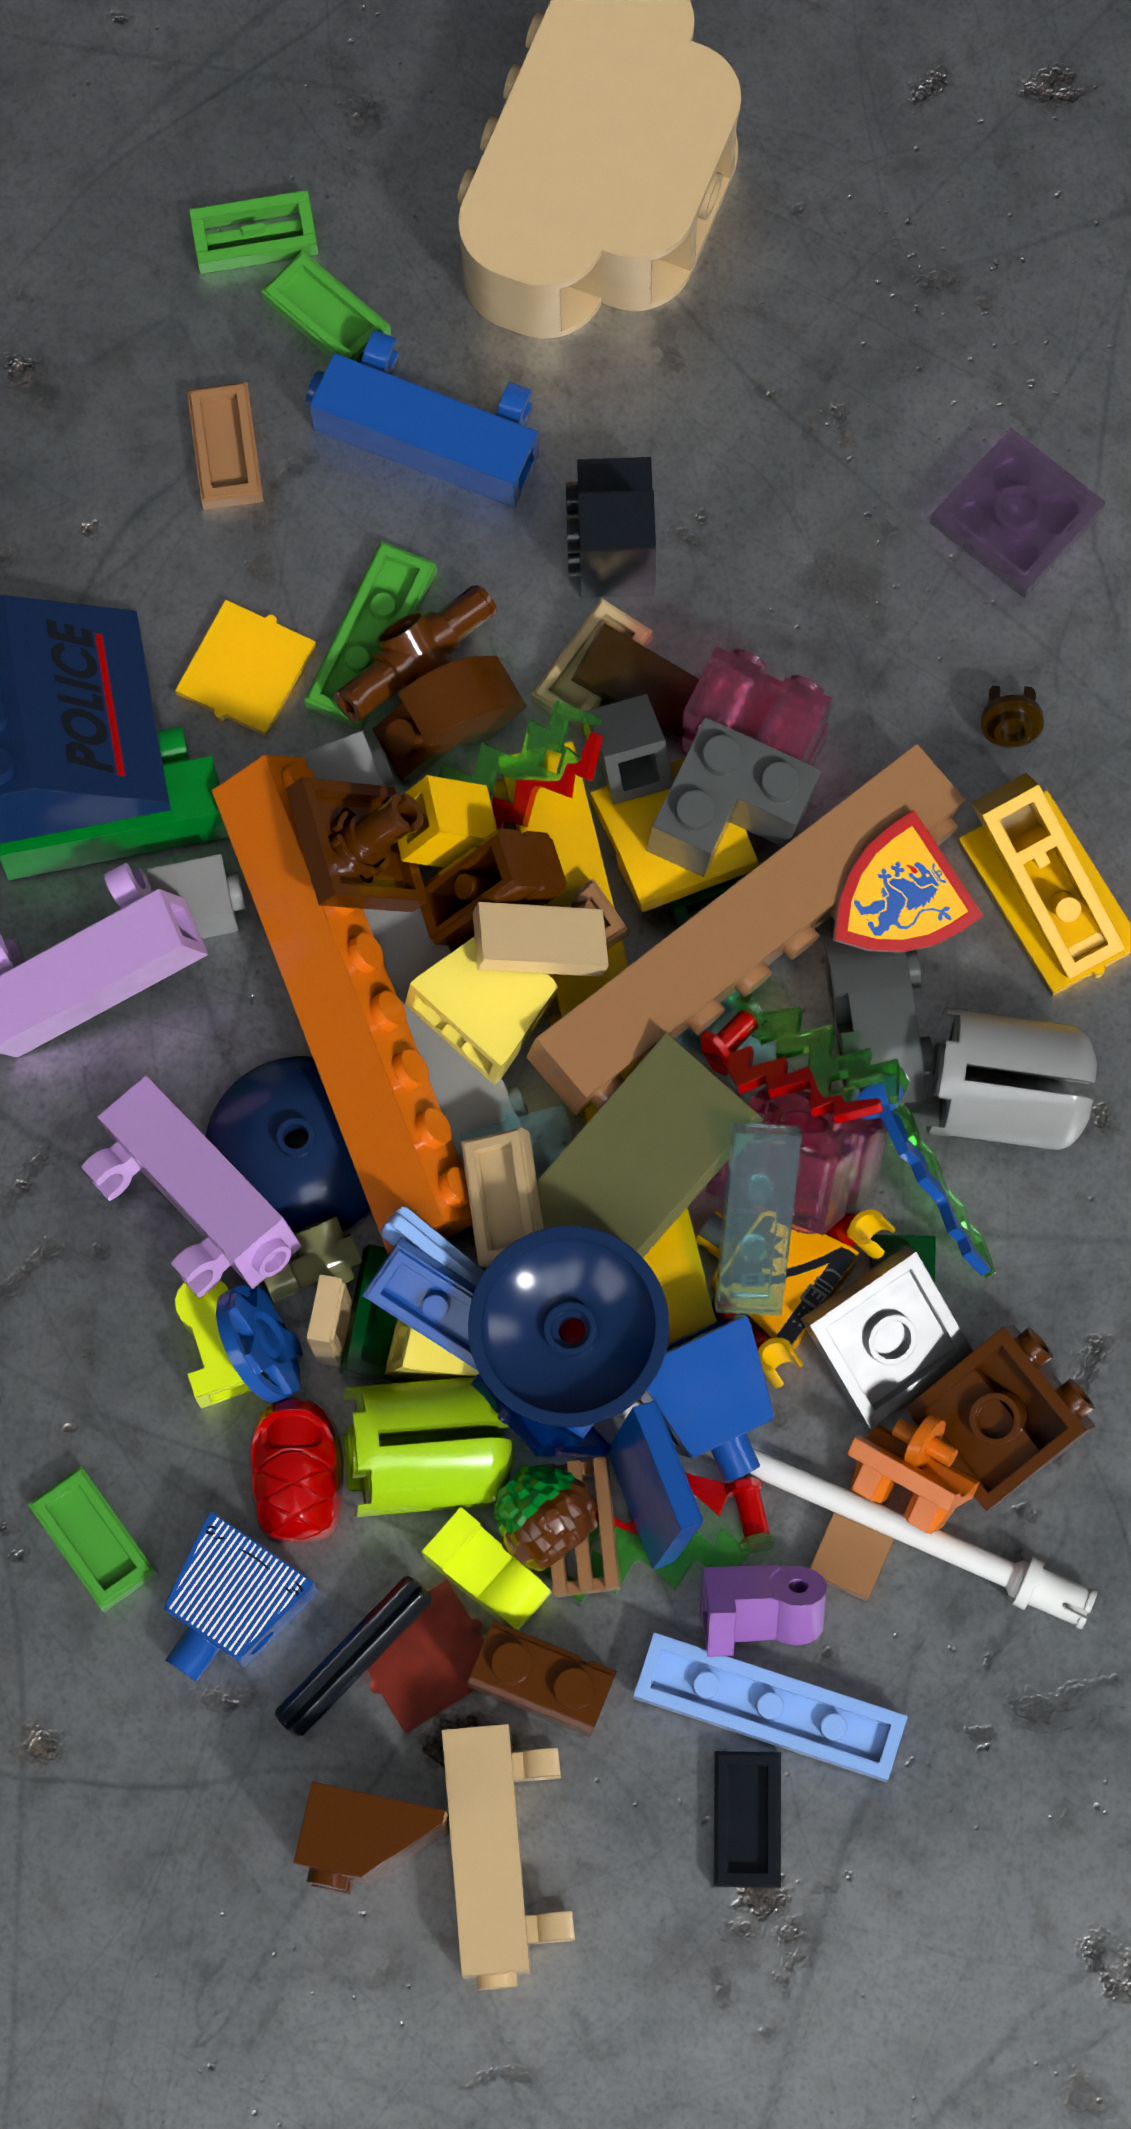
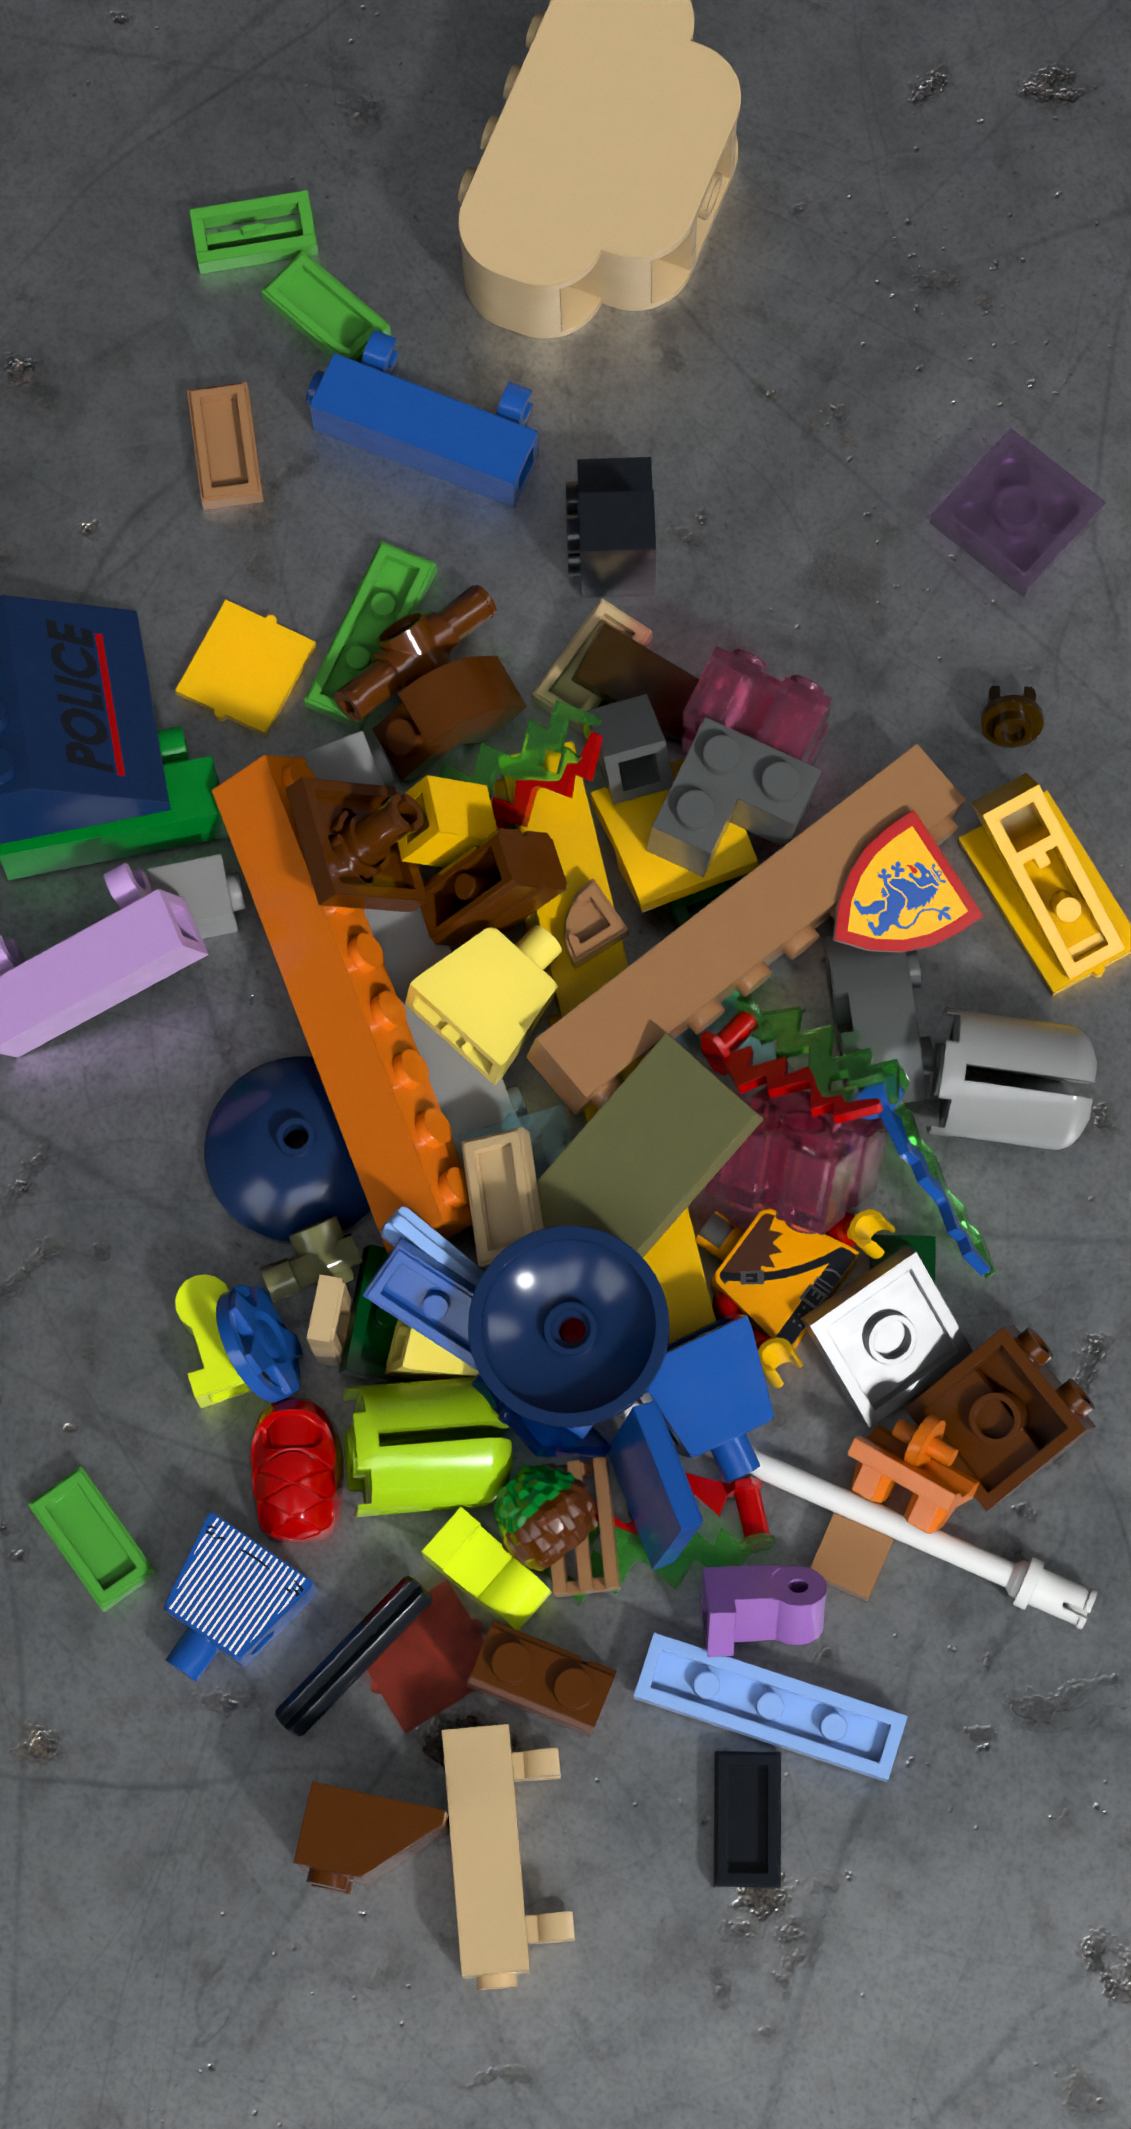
(200, 1184): lavender brick -> none
(540, 939): tan tile -> none
(757, 1219): clear light blue tile -> none

